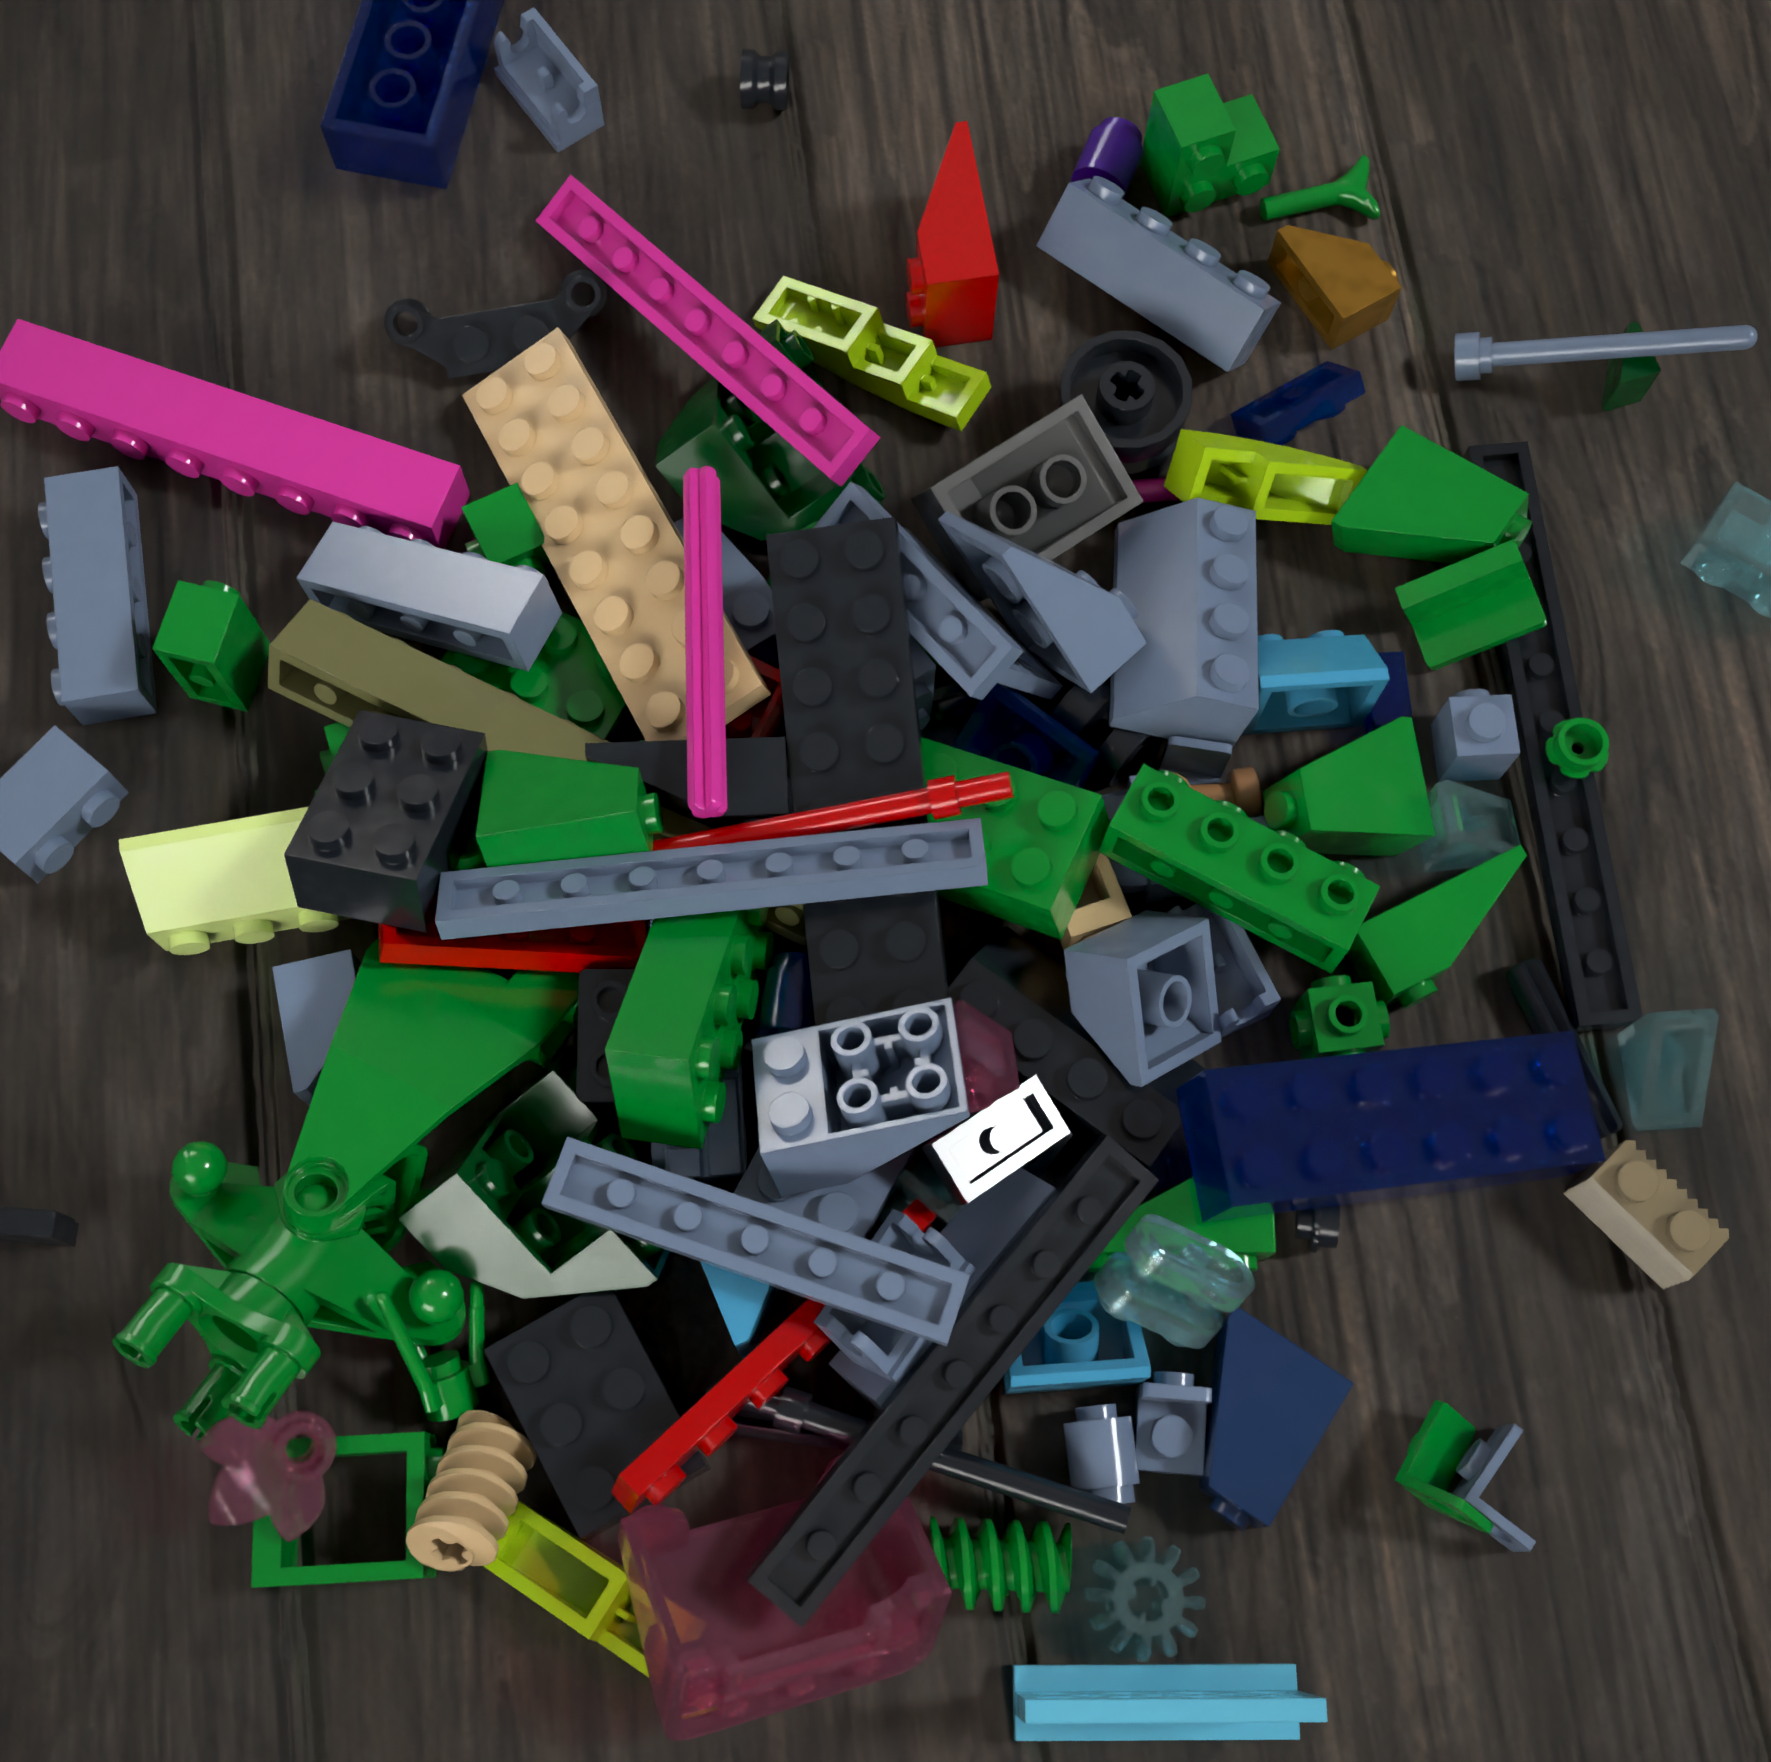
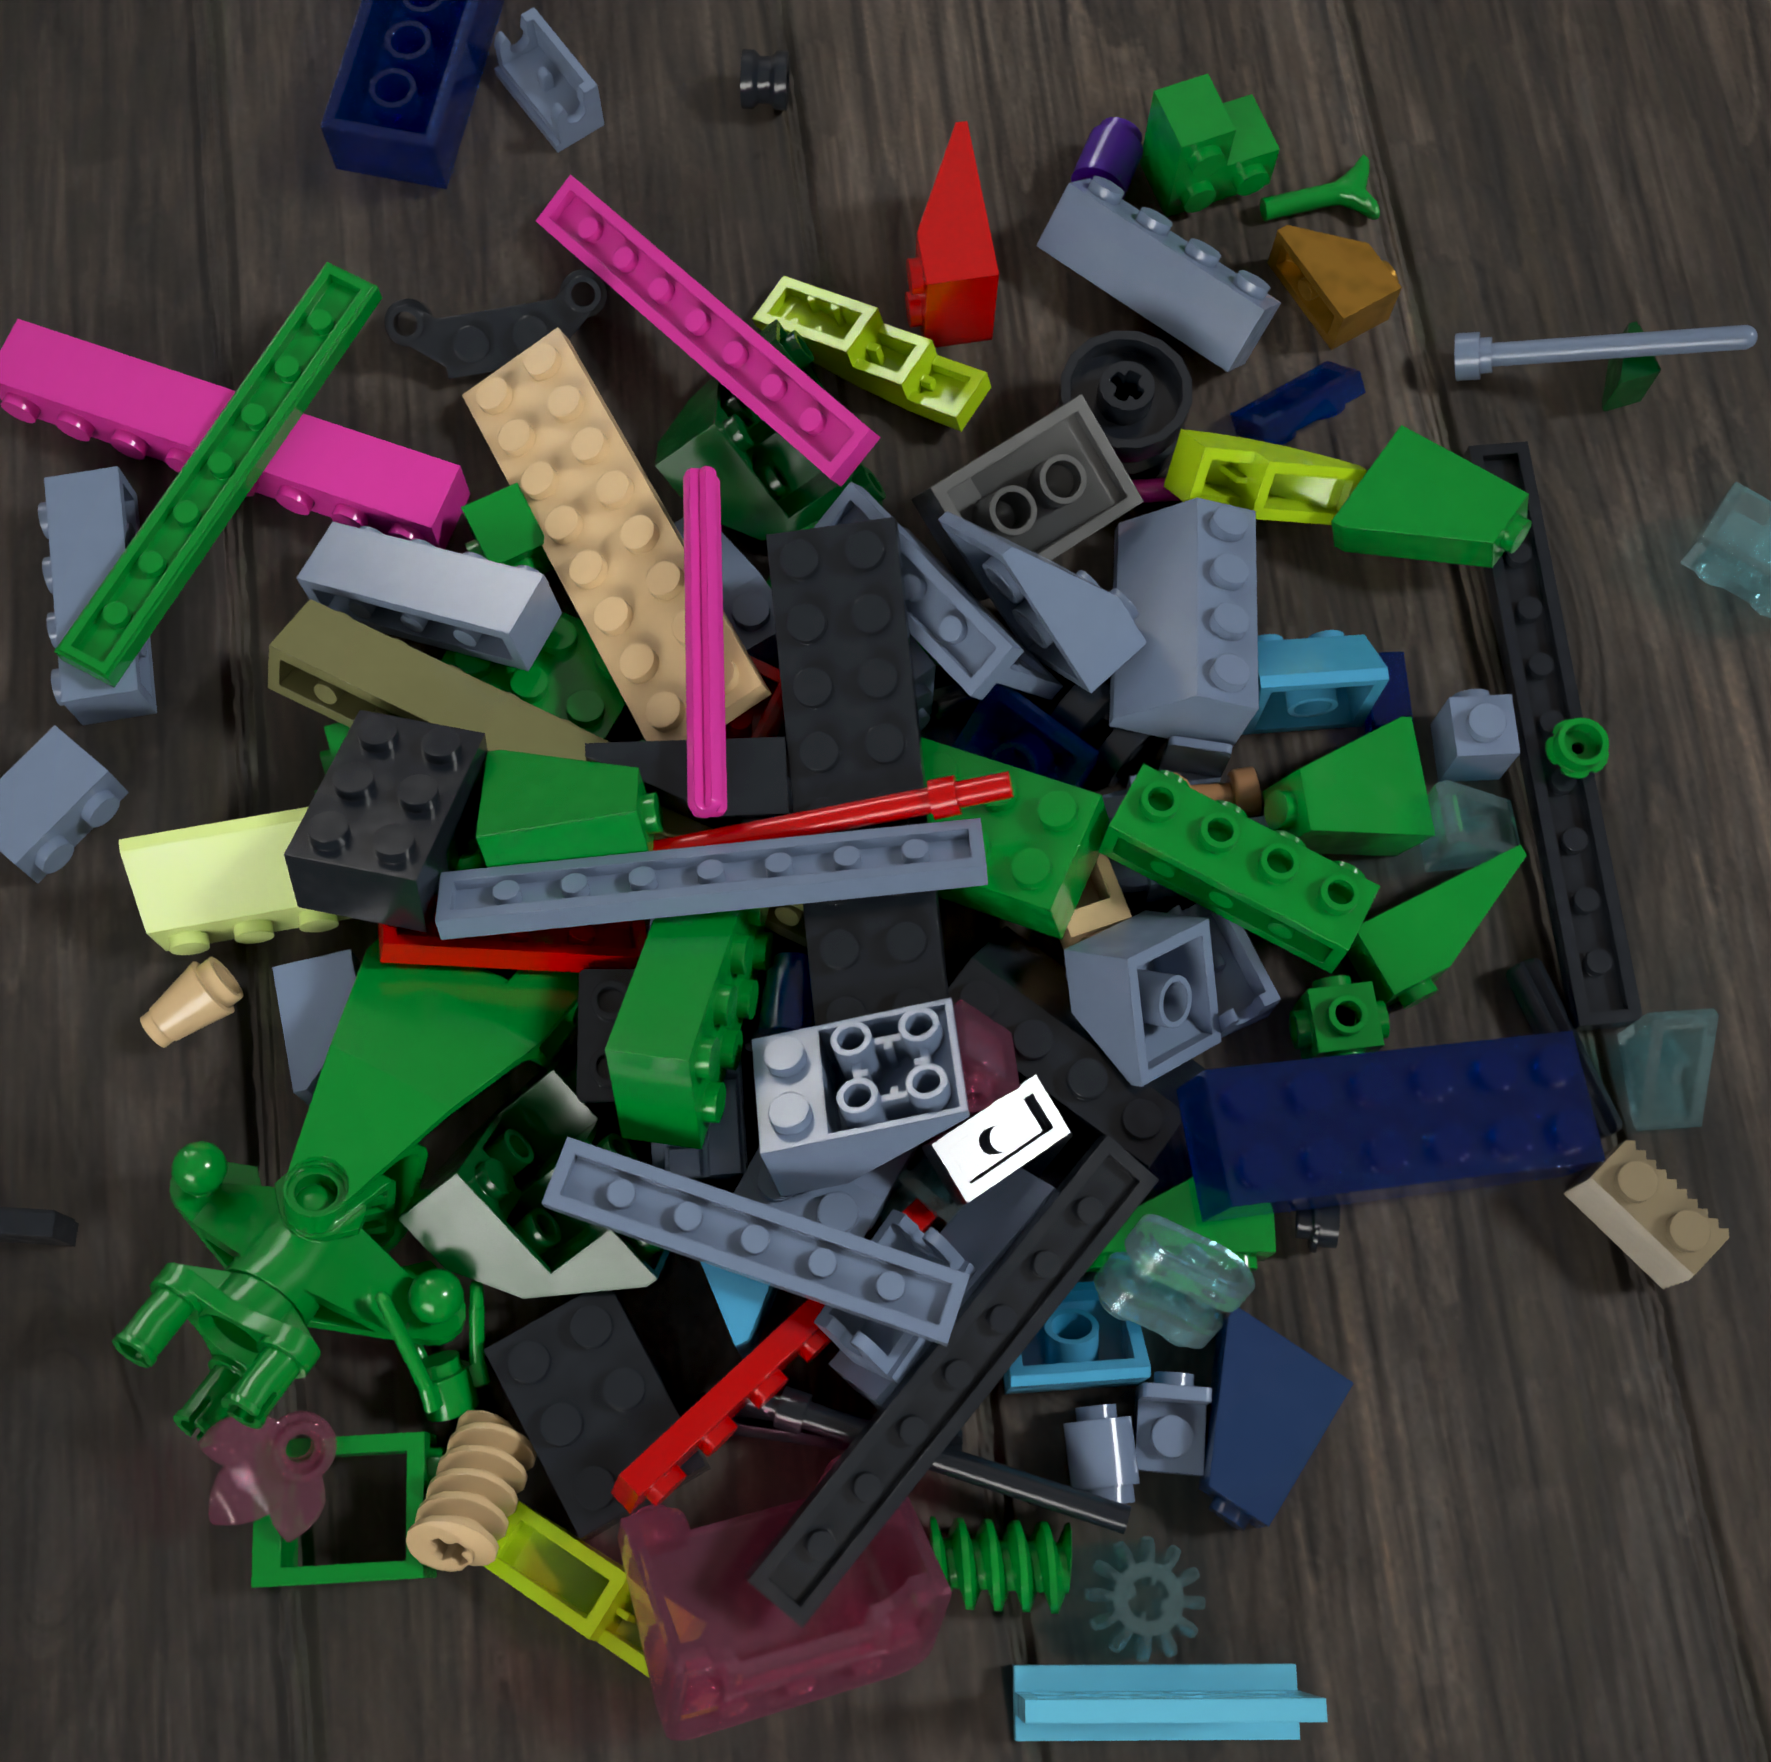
(192, 1002): none -> tan cone
(212, 644): green brick -> none
(218, 475): none -> green tile
(1433, 1463): green bracket -> none
(1472, 605): green panel -> none
(1477, 1470): sand blue bracket -> none

